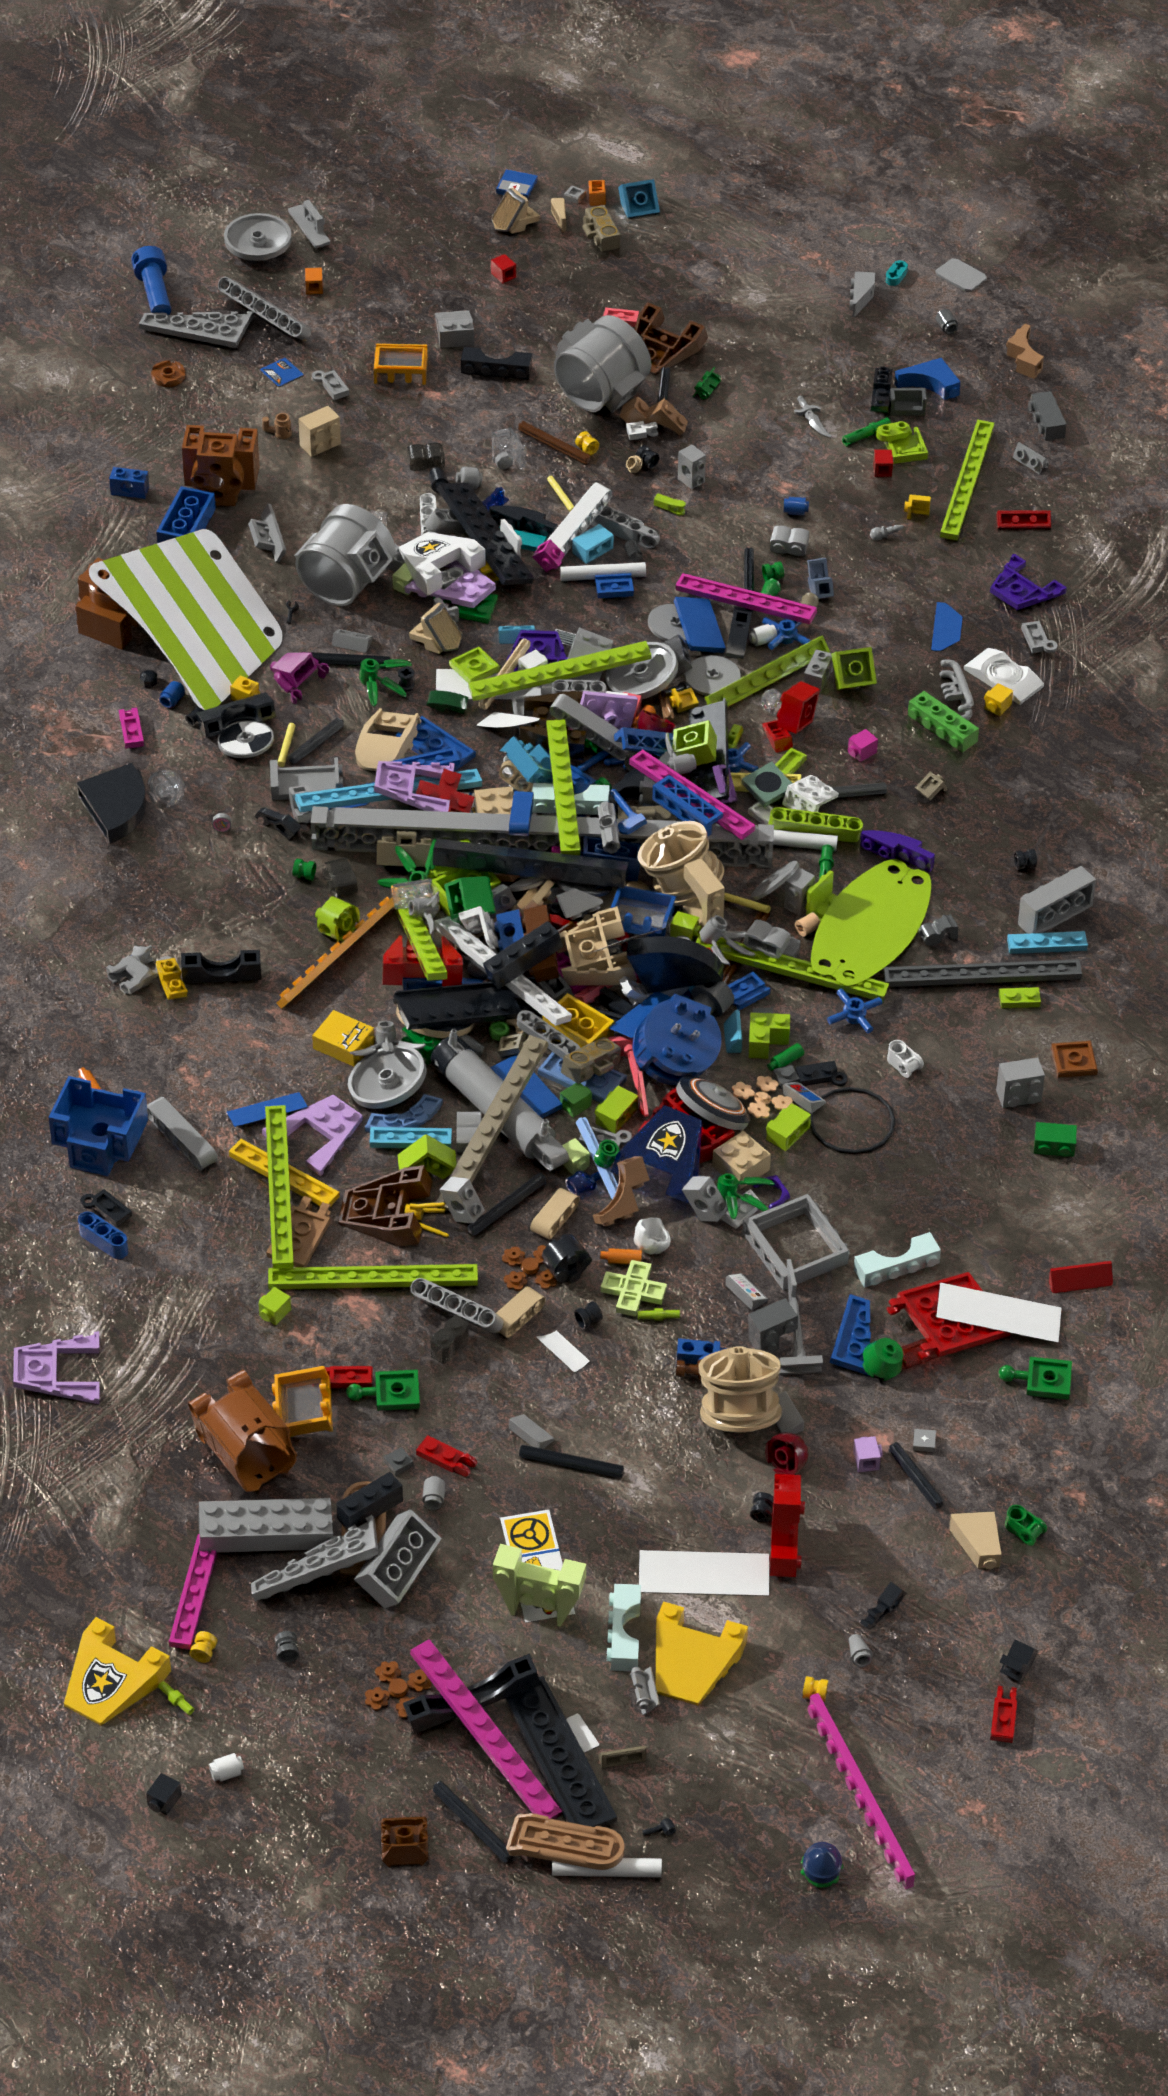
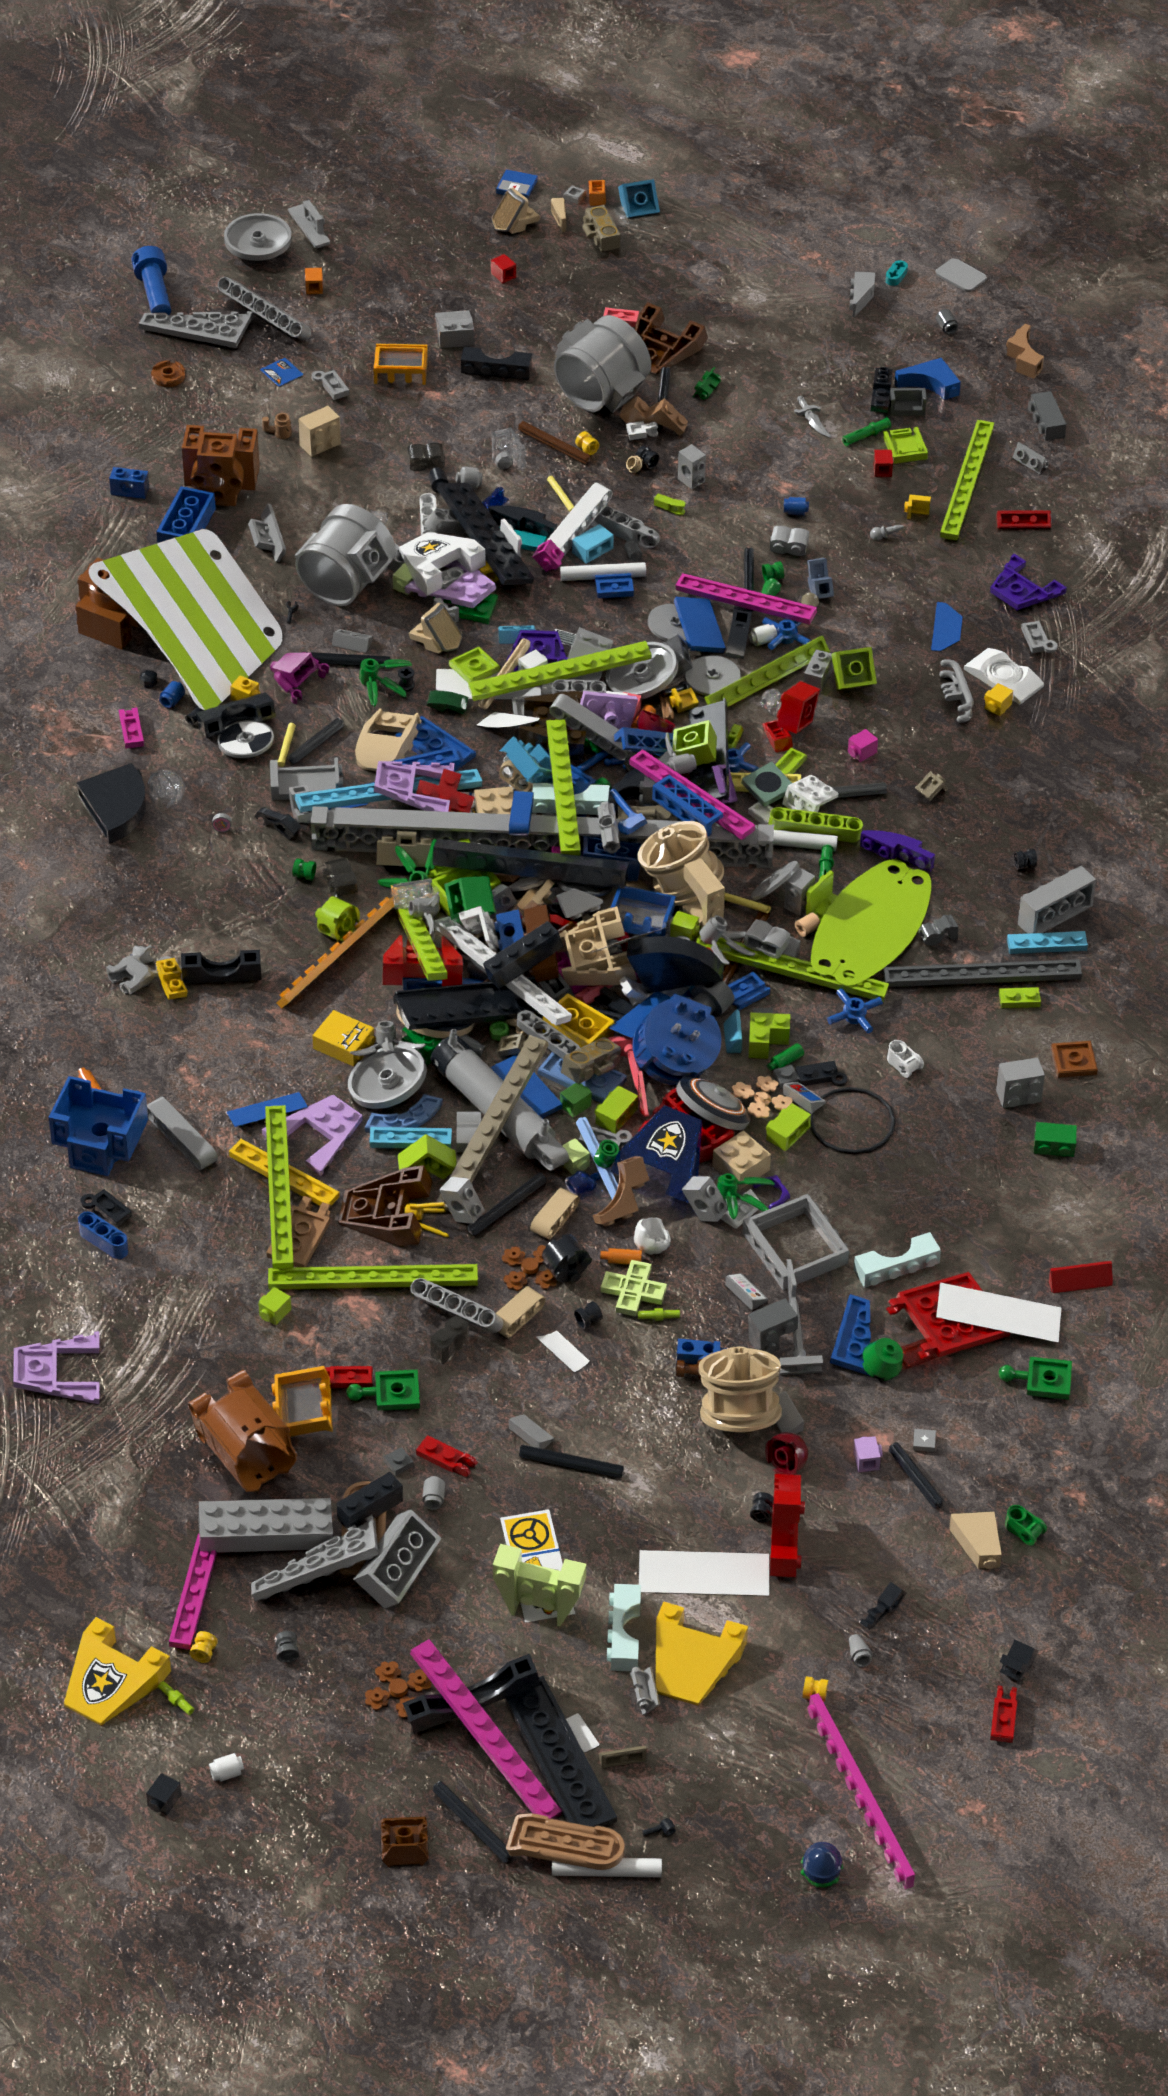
(893, 431): lime plate -> none
(943, 721): bright green brick -> none

